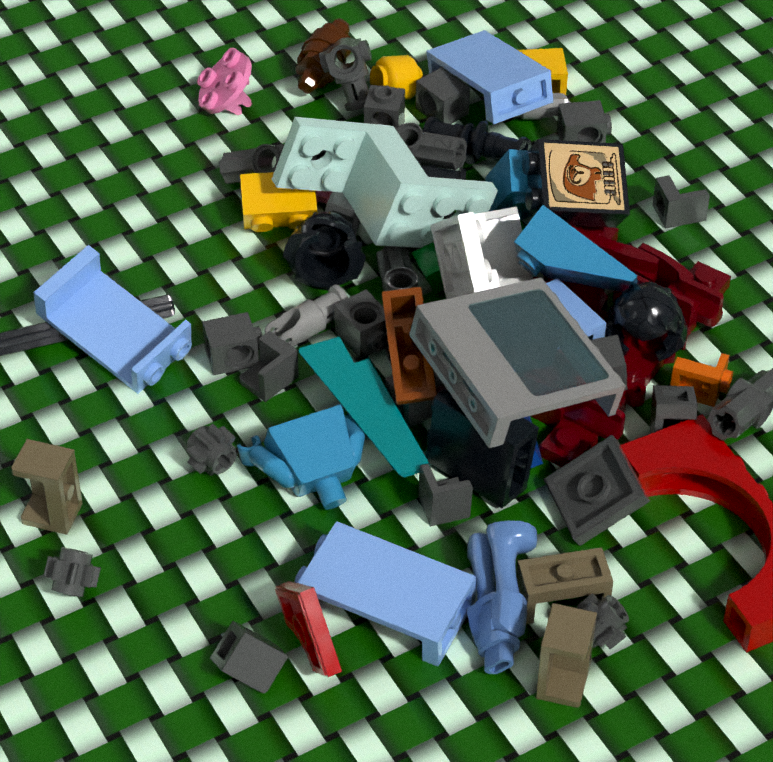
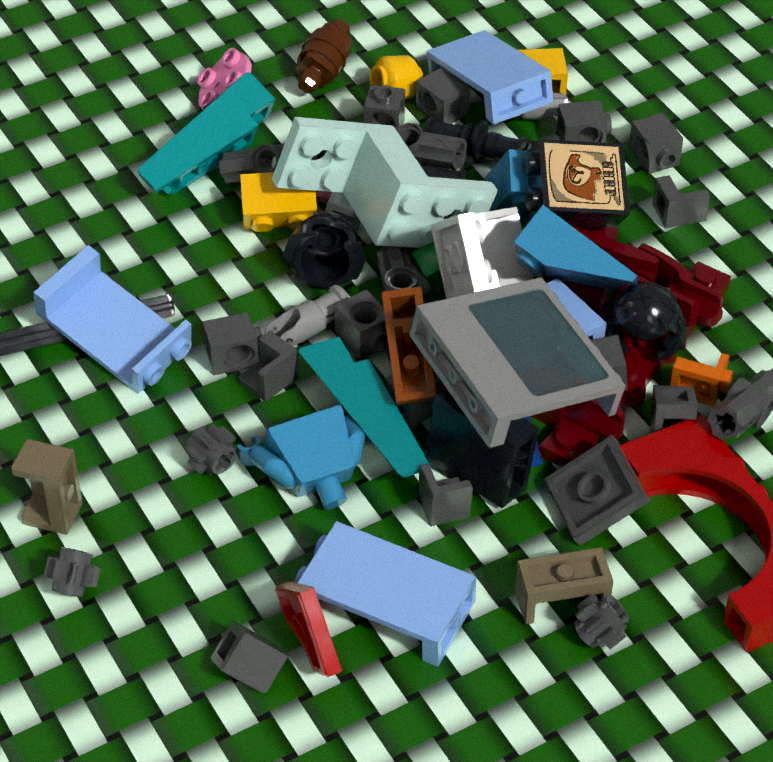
(220, 128): none -> teal wedge
(350, 74): dark grey connector -> none
(500, 610): medium blue piece -> none
(566, 655): dark tan panel -> none
(655, 143): none -> dark grey brick

